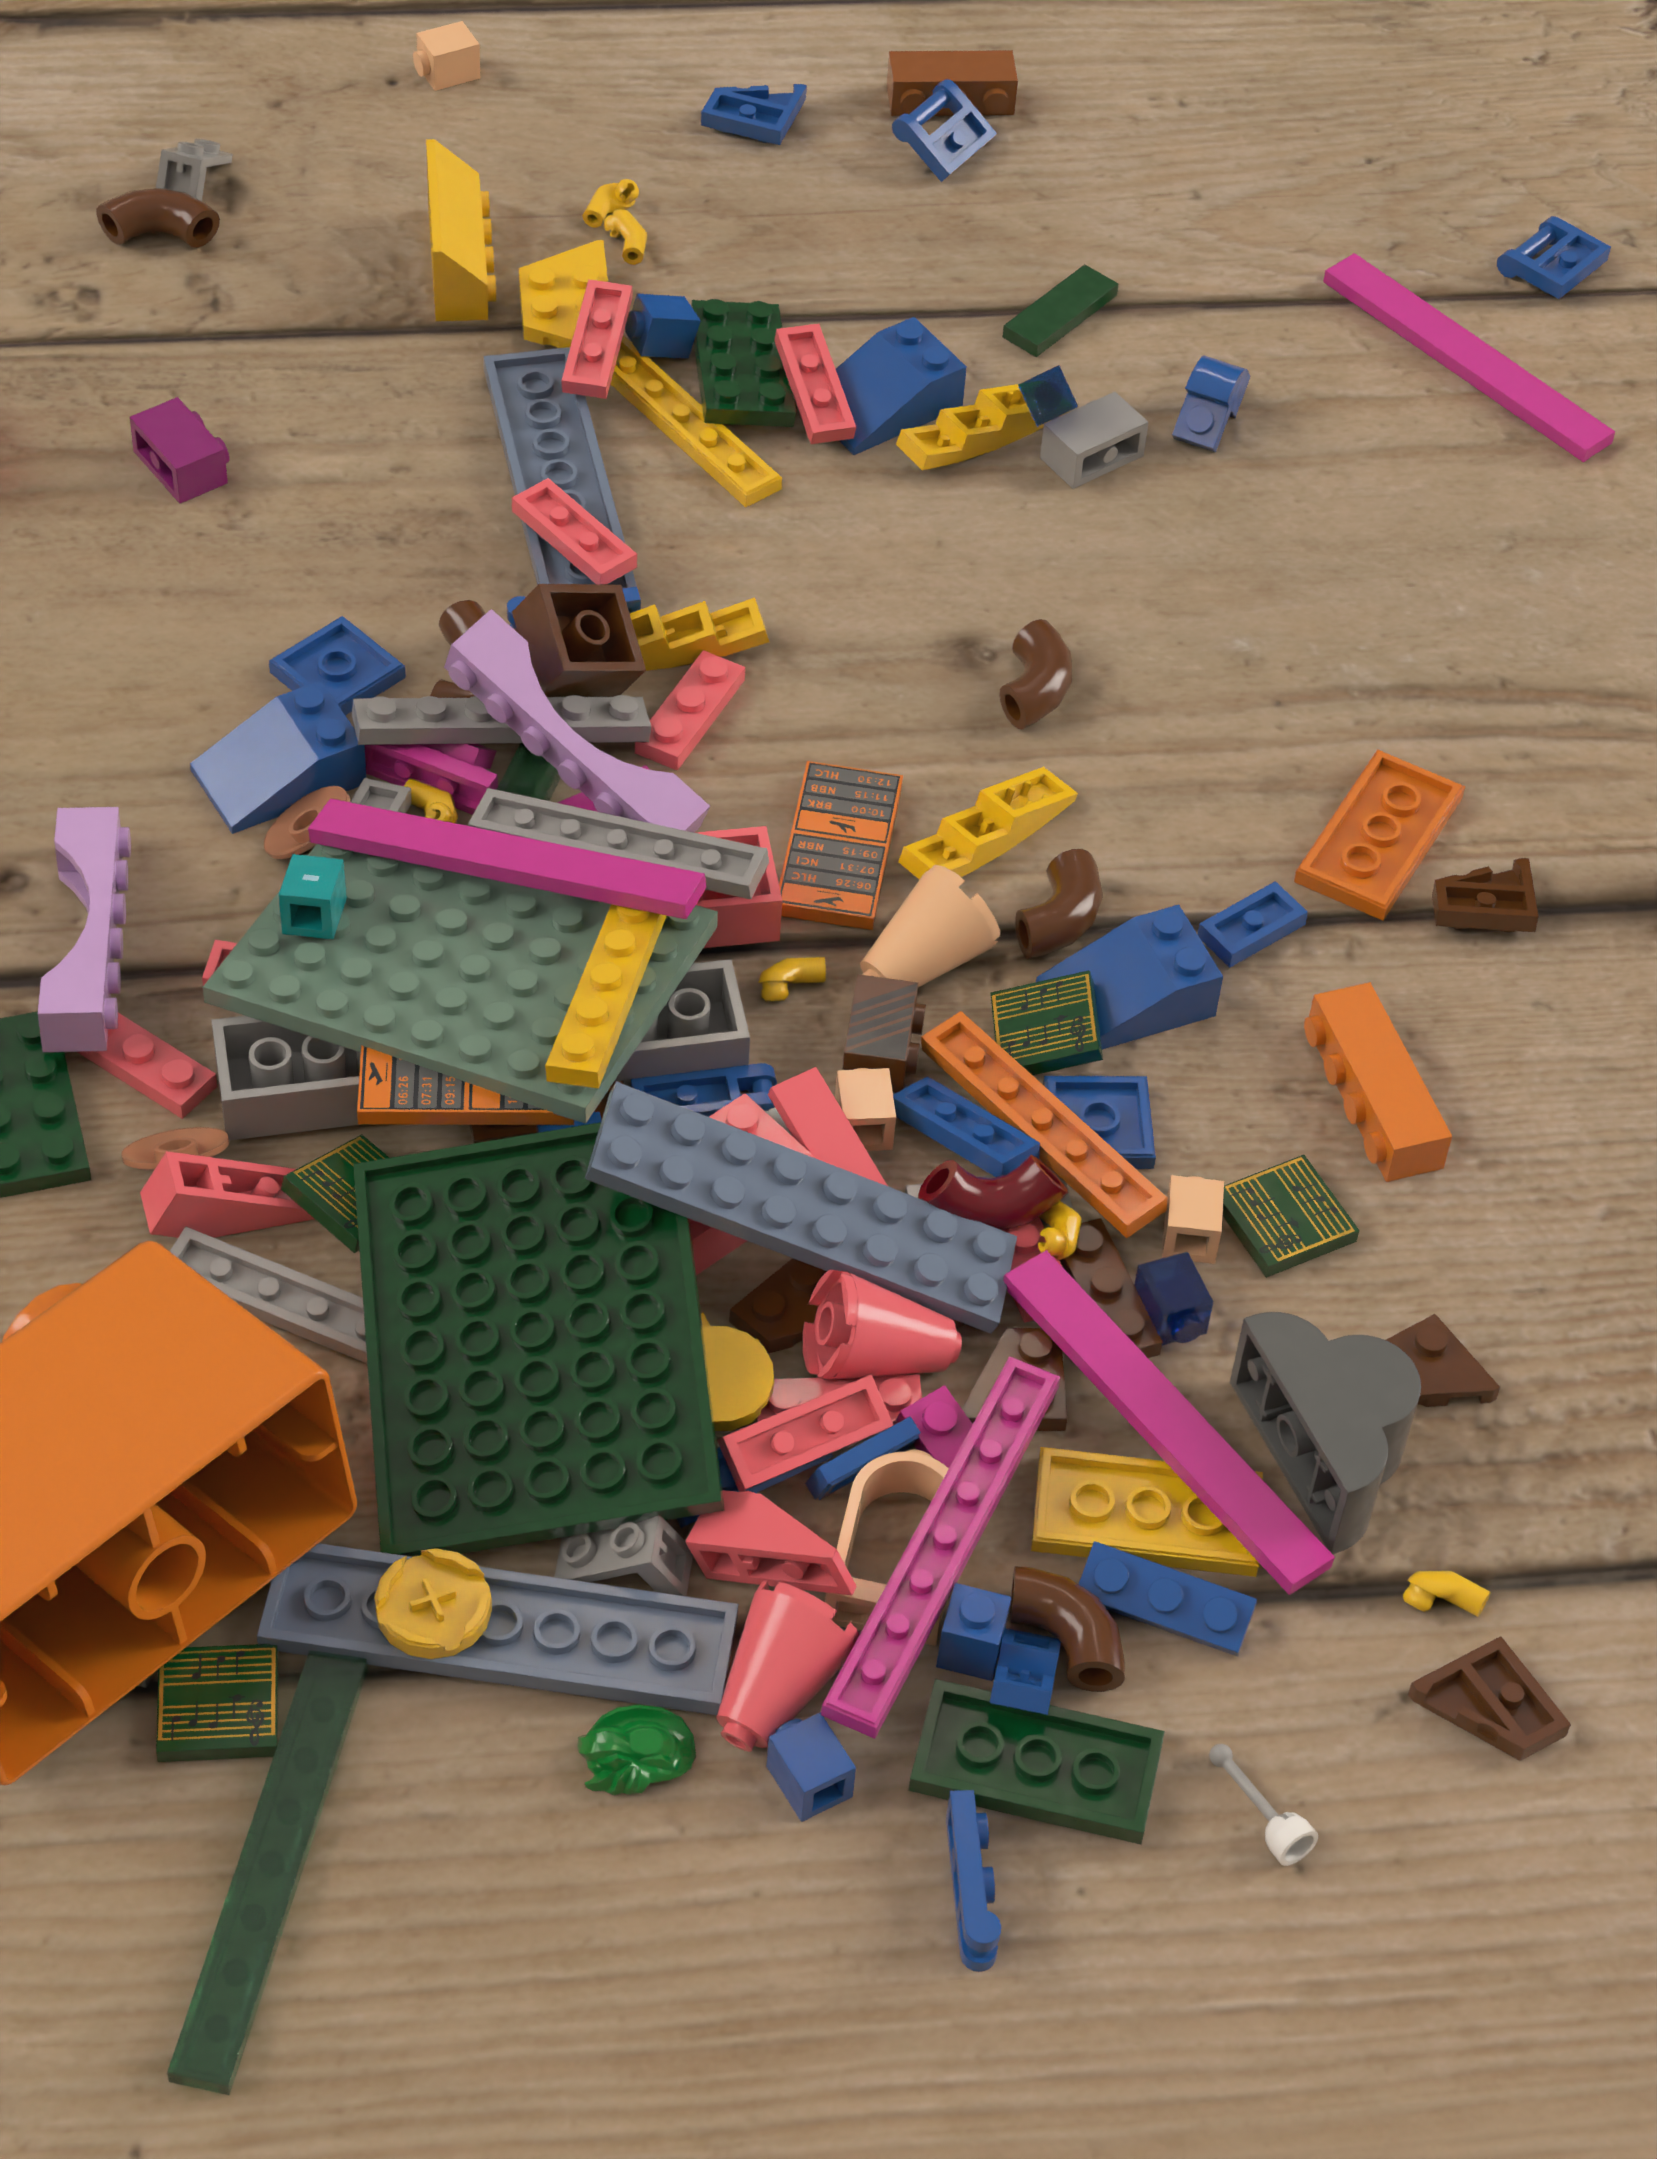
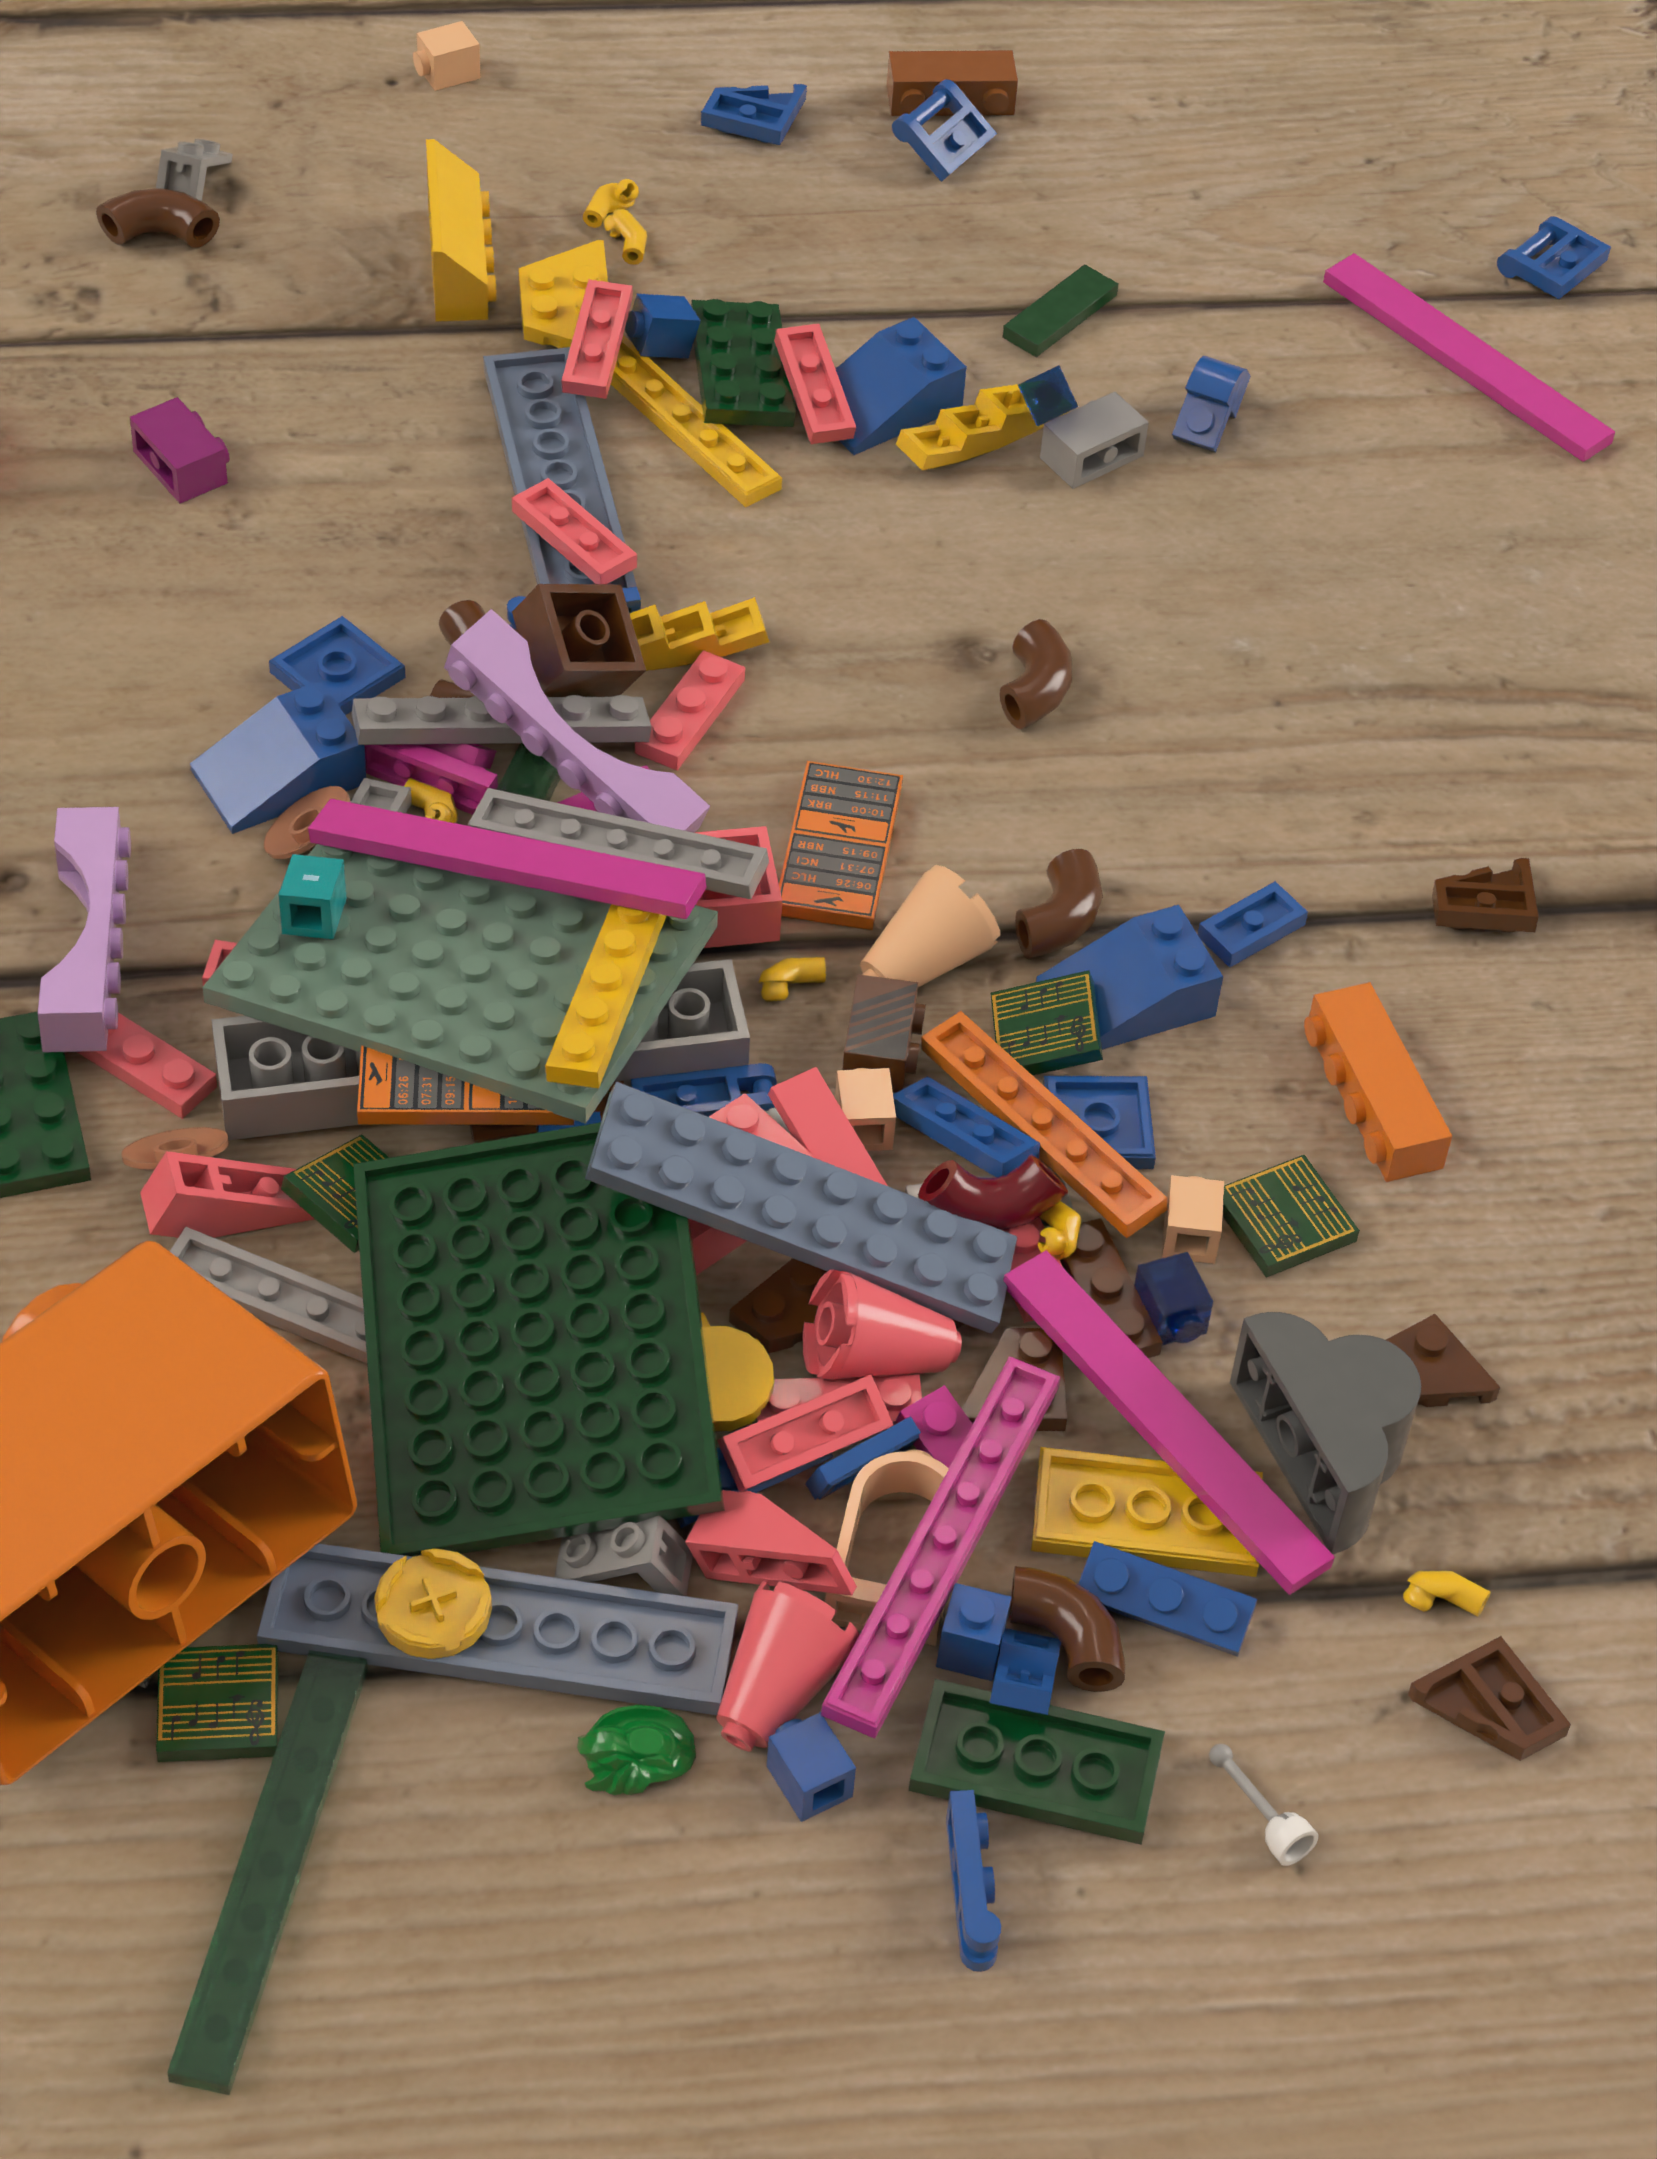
(996, 823): yellow slope -> none
(1379, 835): orange tile -> none

